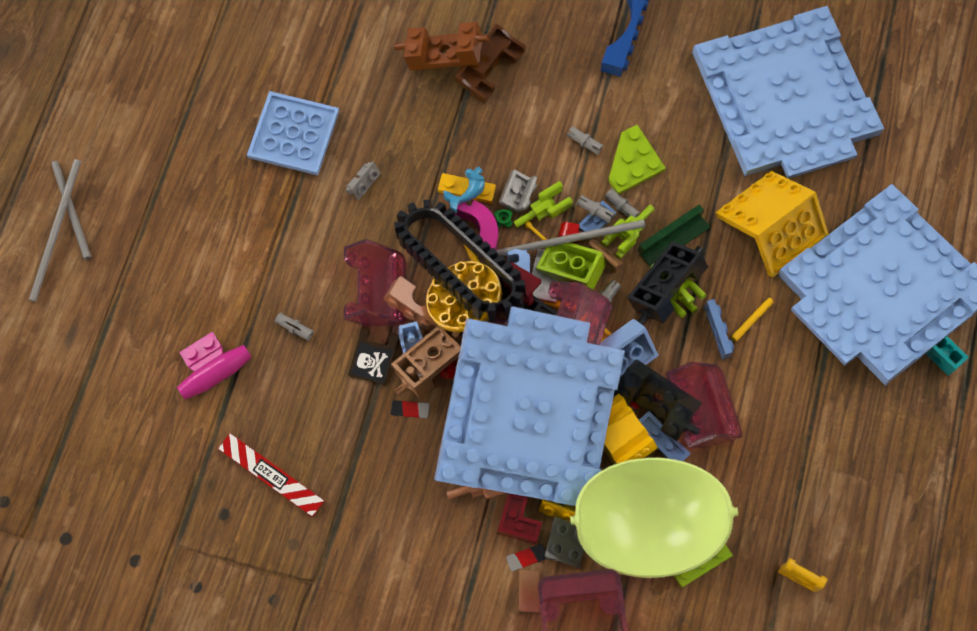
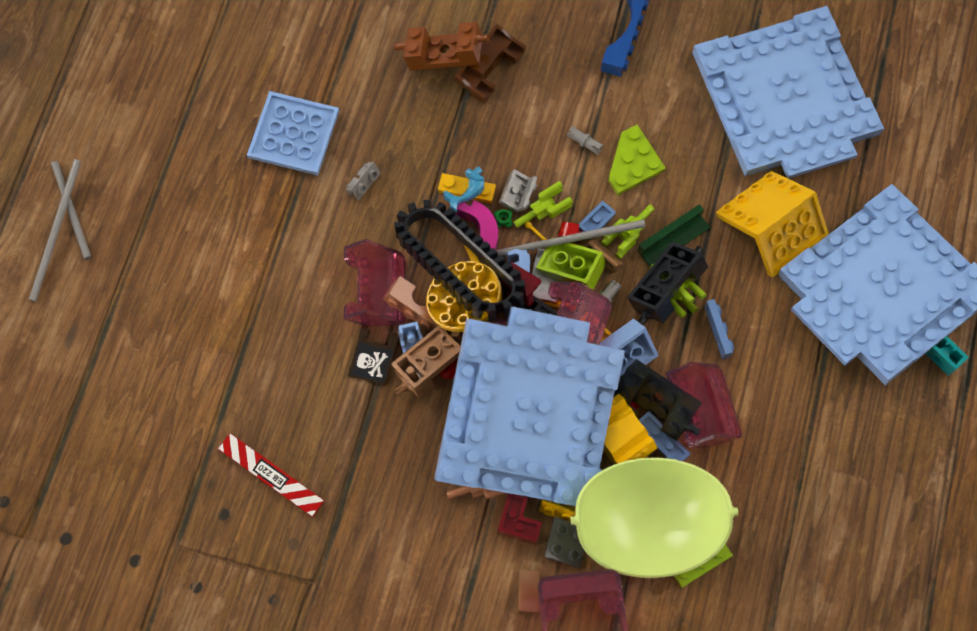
(209, 365): dark pink plate -> none
(283, 320): light grey pin -> none
(410, 409): sticker -> none
(526, 557): sticker -> none
(595, 209): light grey pin -> none
(621, 204): light grey pin -> none
(752, 319): yellow piece -> none
(802, 576): yellow plate -> none

